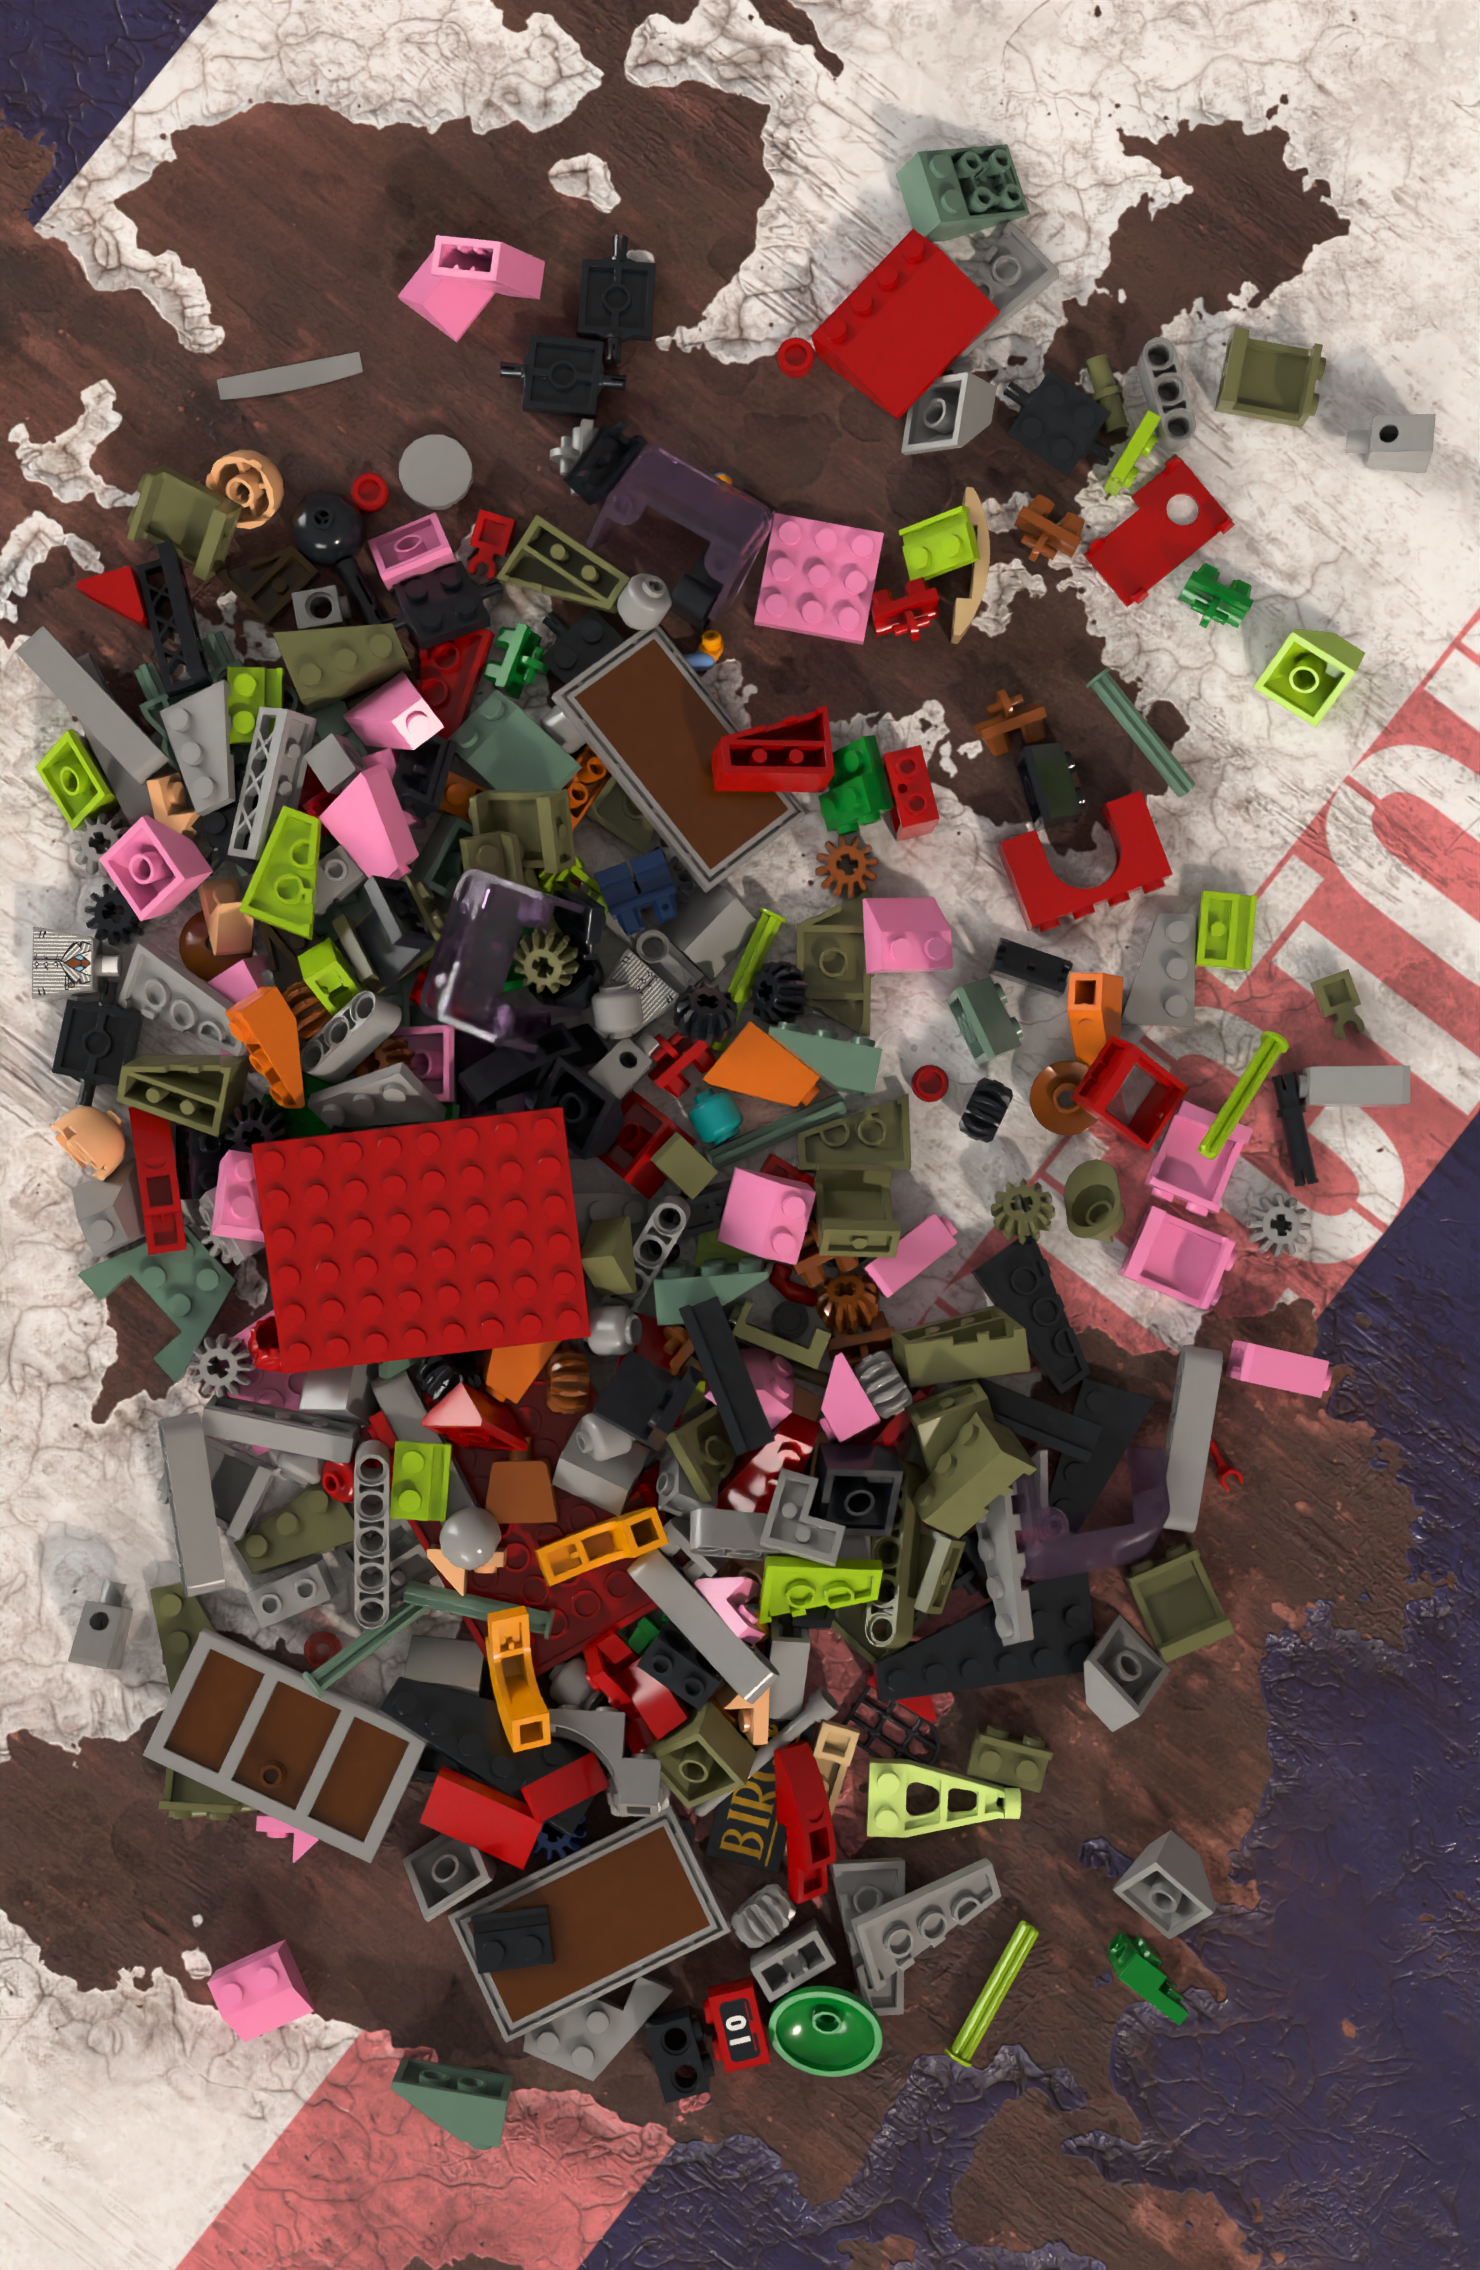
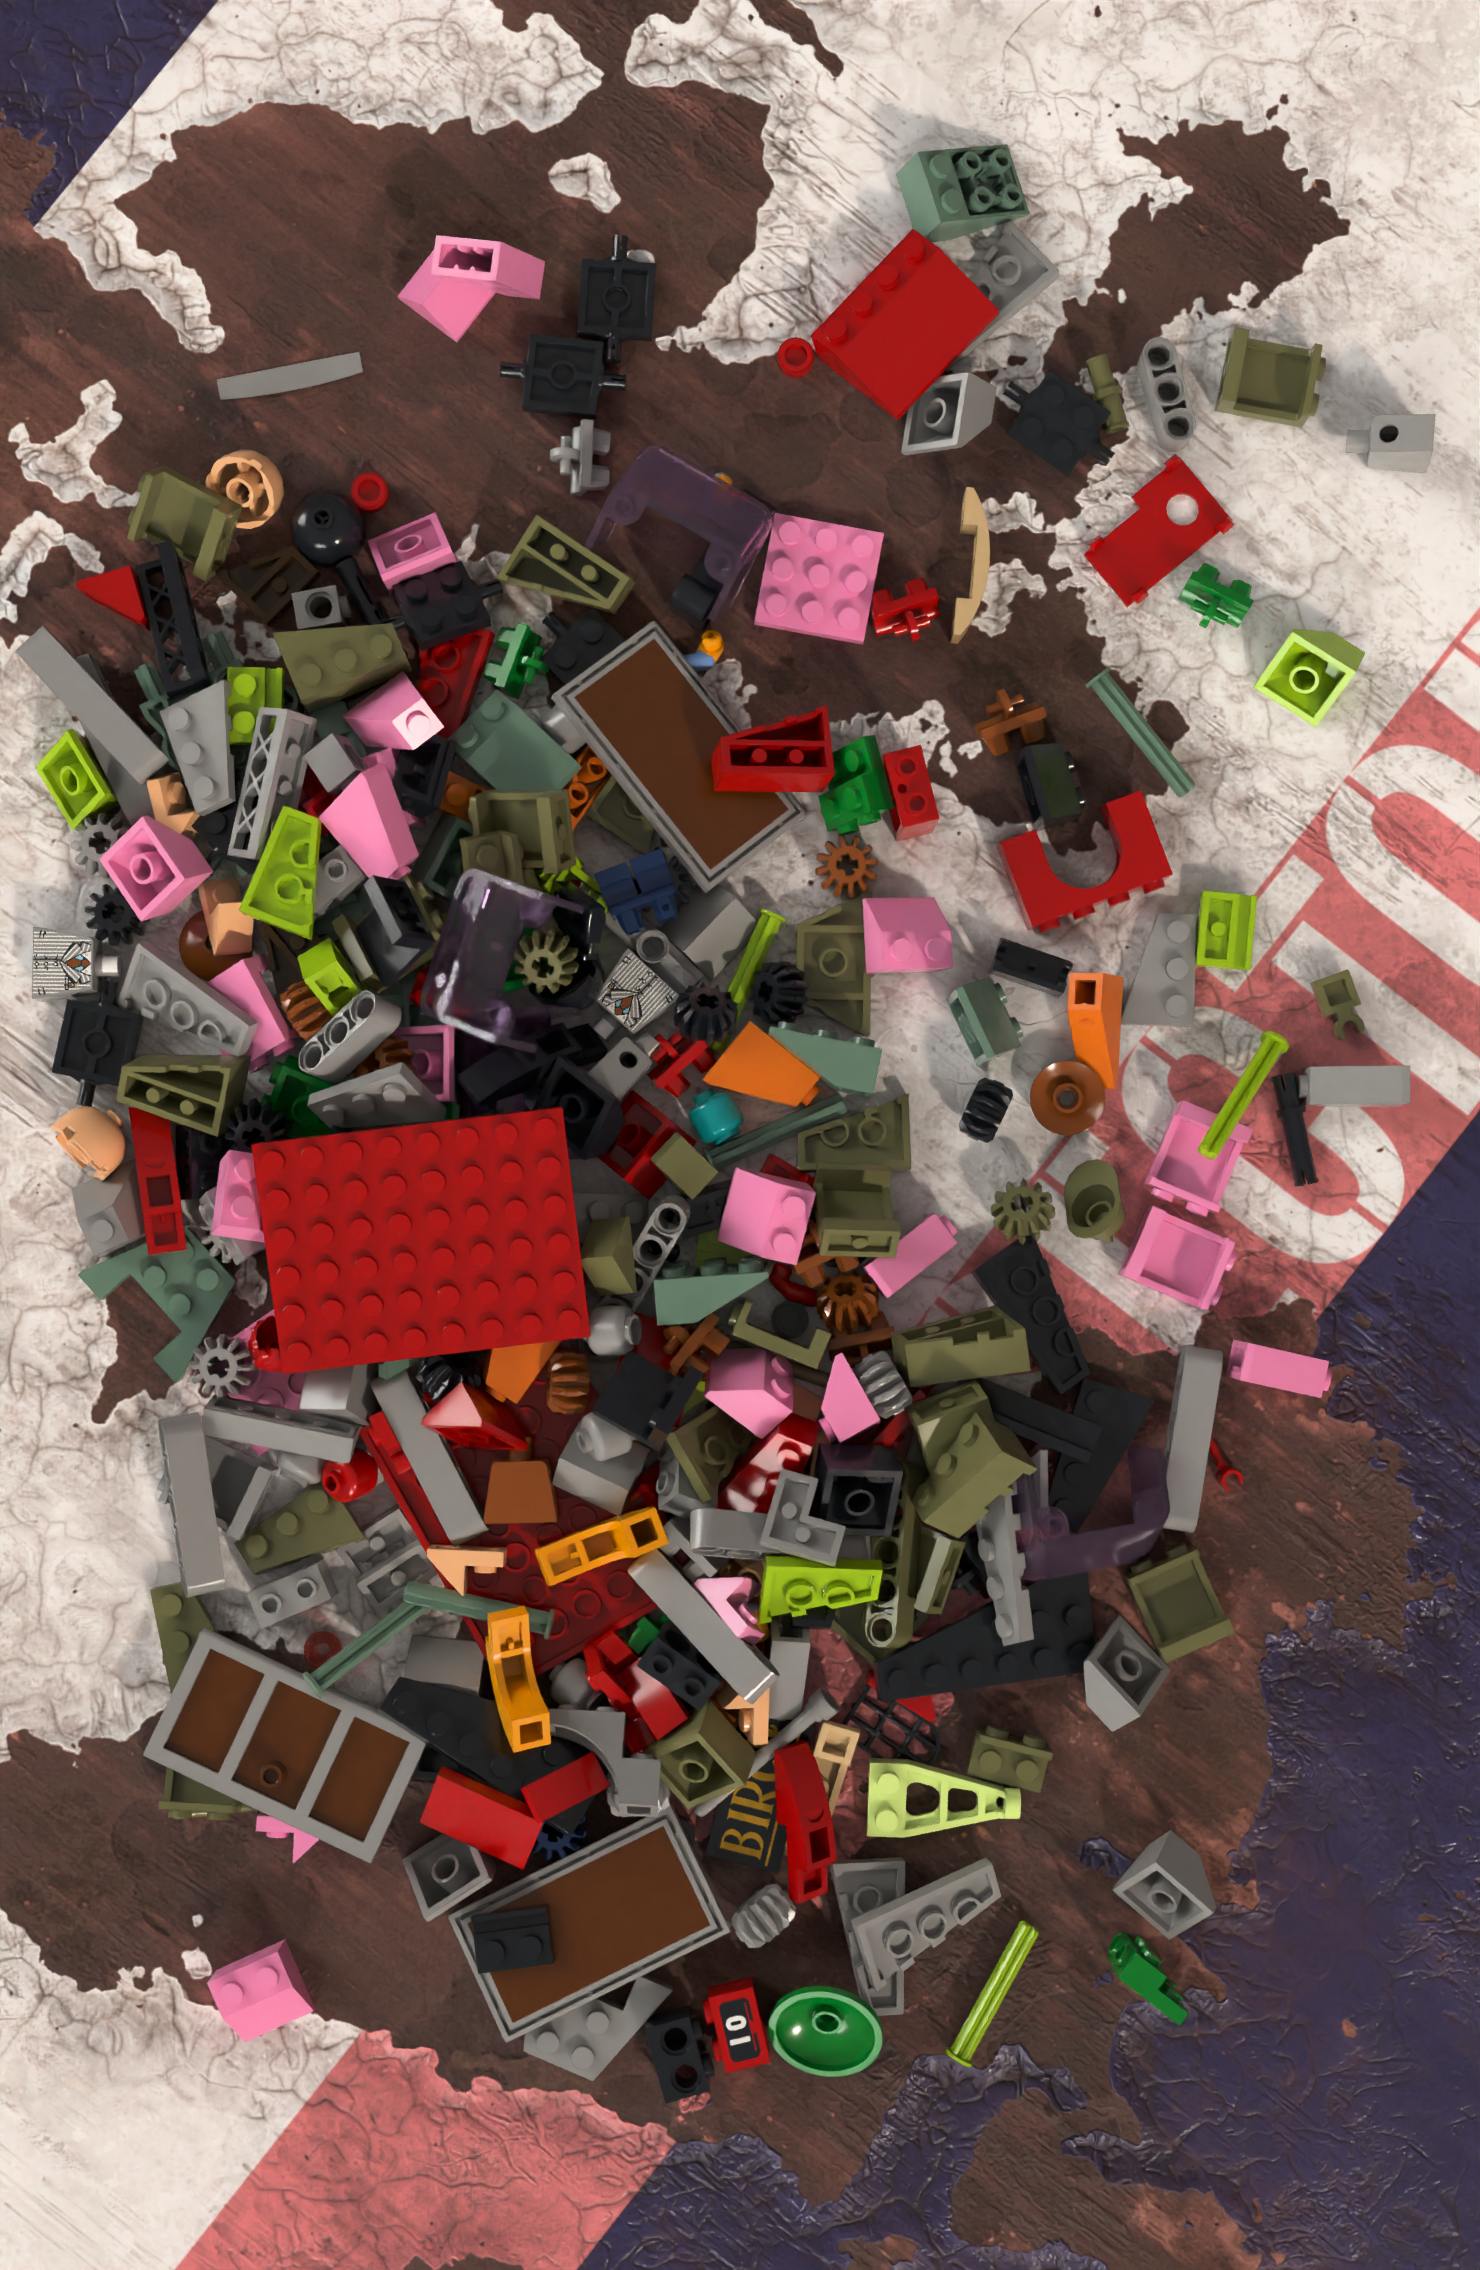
(92, 1642): light grey torso -> none
(271, 1037): orange slope -> none
(372, 1551): light grey beam -> none
(420, 1480): lime plate -> none
(436, 472): light grey tile -> none
(457, 2098): sand green slope -> none
(470, 1537): light grey hair -> none
(492, 537): red plate -> none
(603, 462): black hinge -> none
(617, 1009): light grey head -> none
(644, 602): light grey head -> none
(727, 1375): black fence -> none
(792, 1960): light grey brick -> none
(929, 1083): red plate -> none
(940, 544): lime plate -> none
(1046, 536): dark orange hips -> none
(1107, 1076): red window -> none
(1140, 444): lime plate -> none
(1285, 1214): light grey gear -> none

